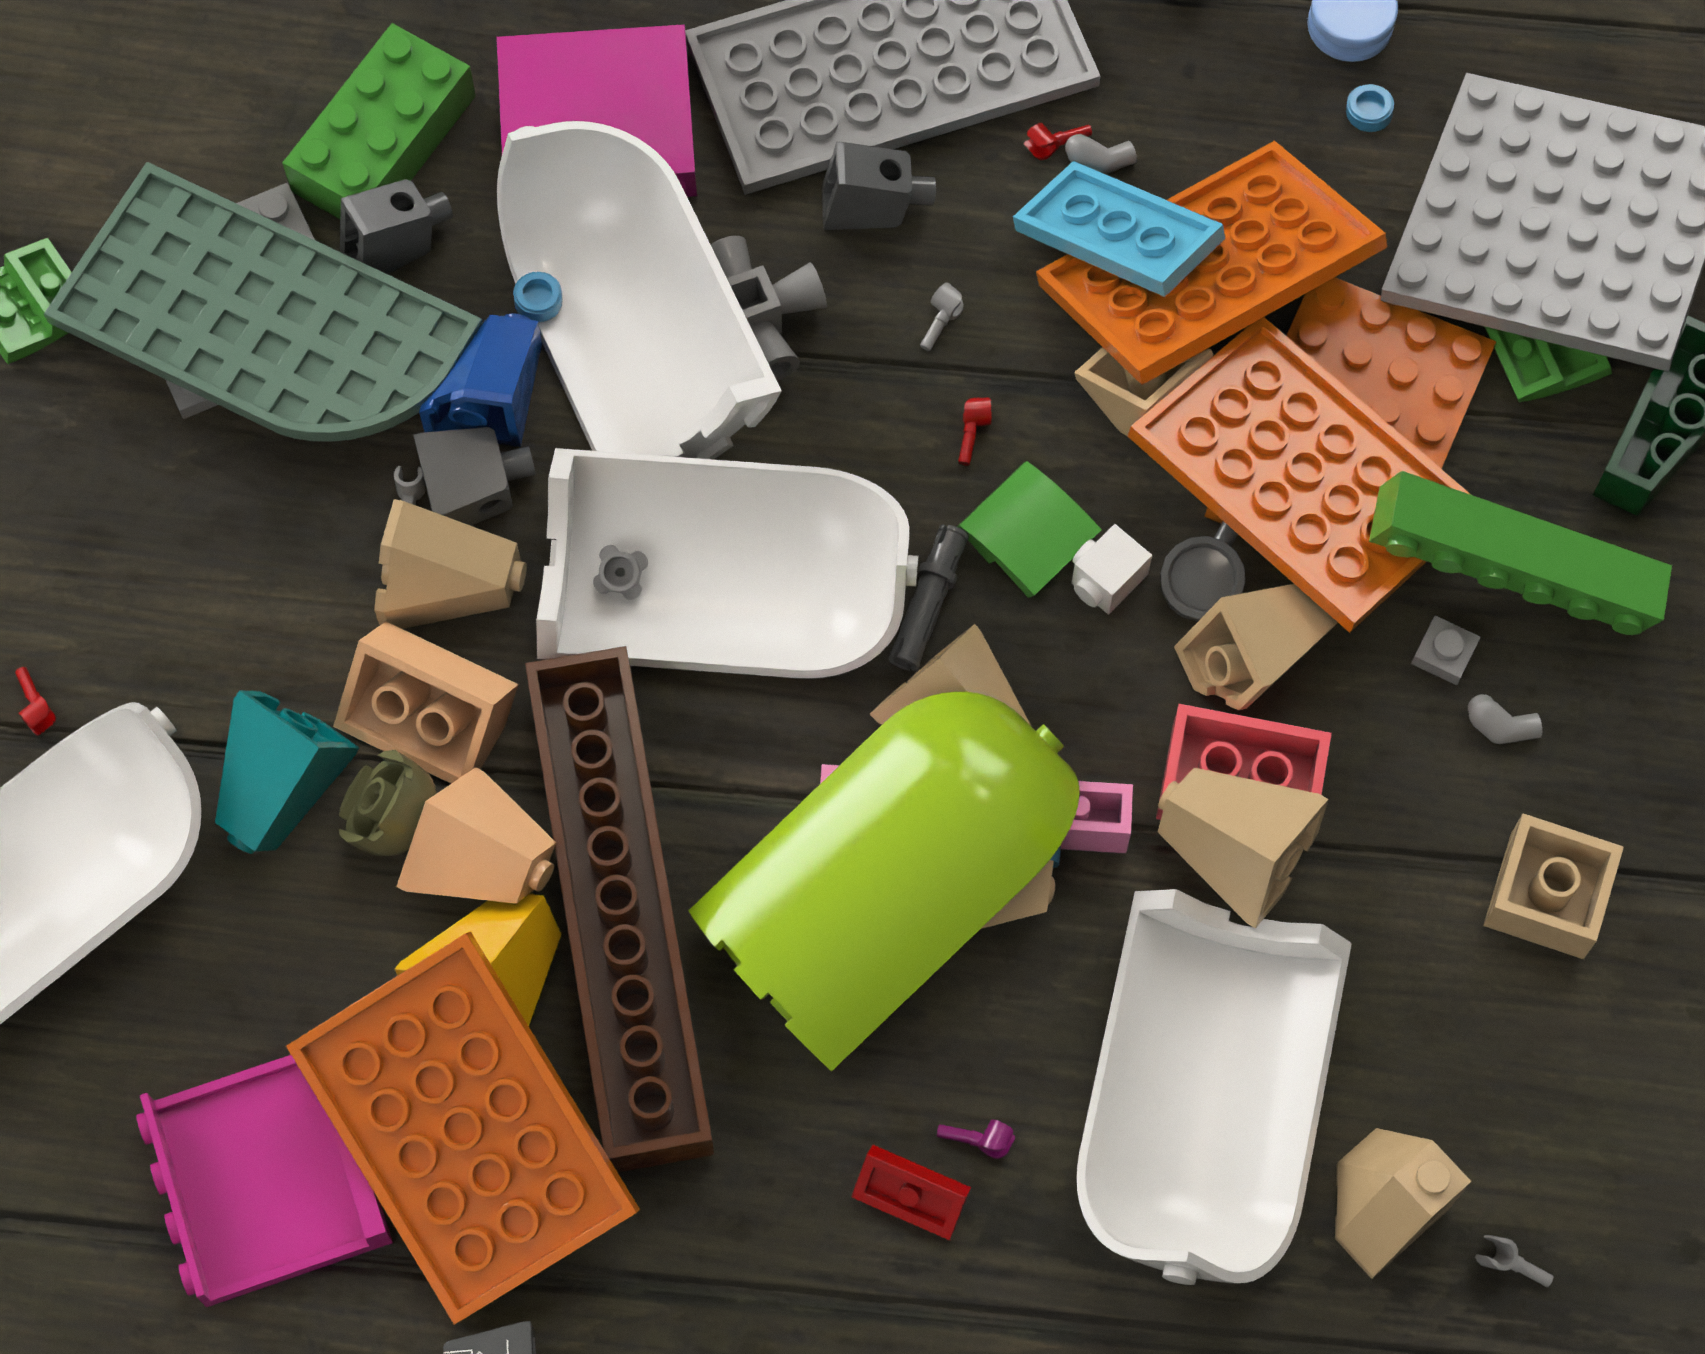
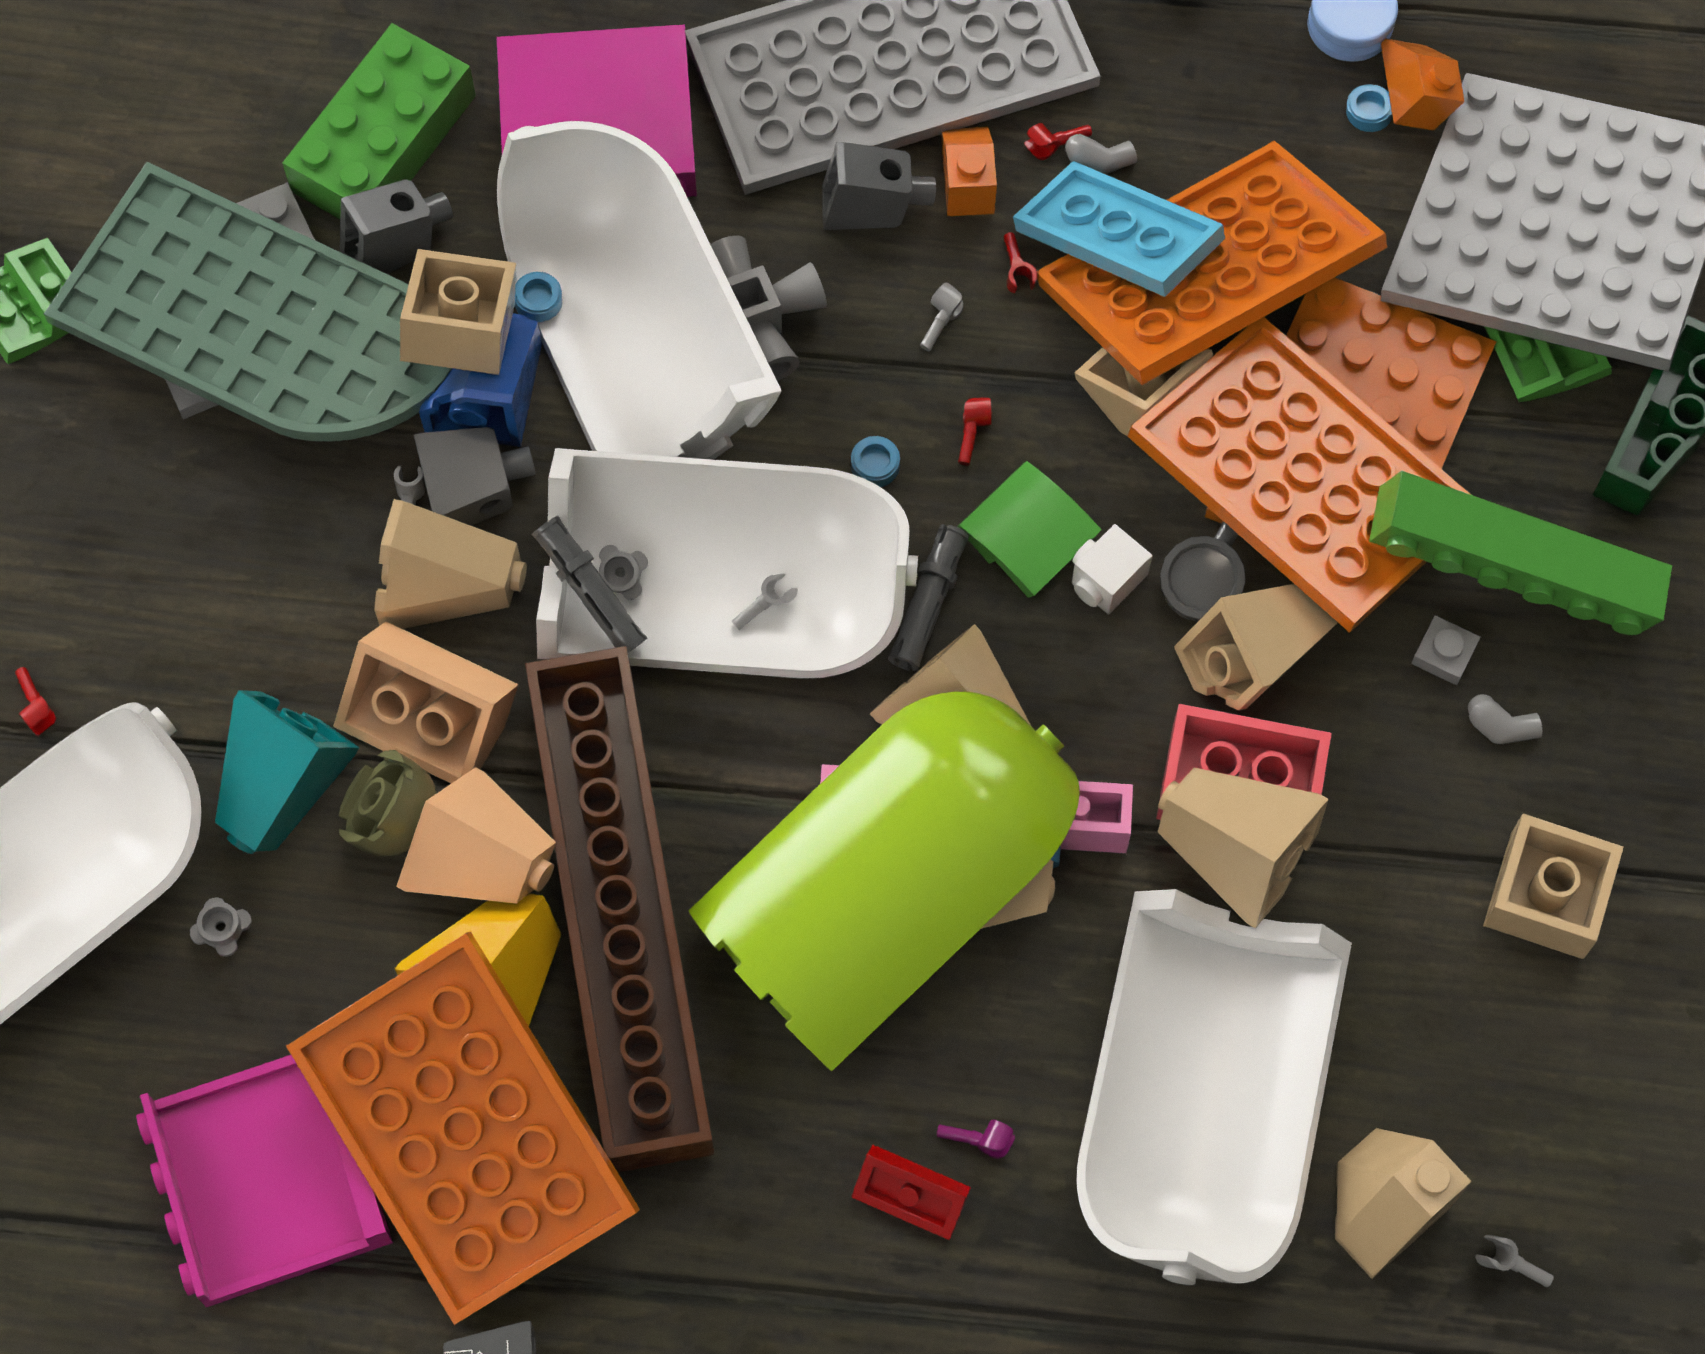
(216, 912): none -> light grey plate
(457, 311): none -> tan brick
(590, 587): none -> dark grey pin
(764, 601): none -> light grey hand
(876, 460): none -> dark azure tile
(969, 171): none -> orange slope
(1017, 265): none -> red hand
(1421, 84): none -> orange slope

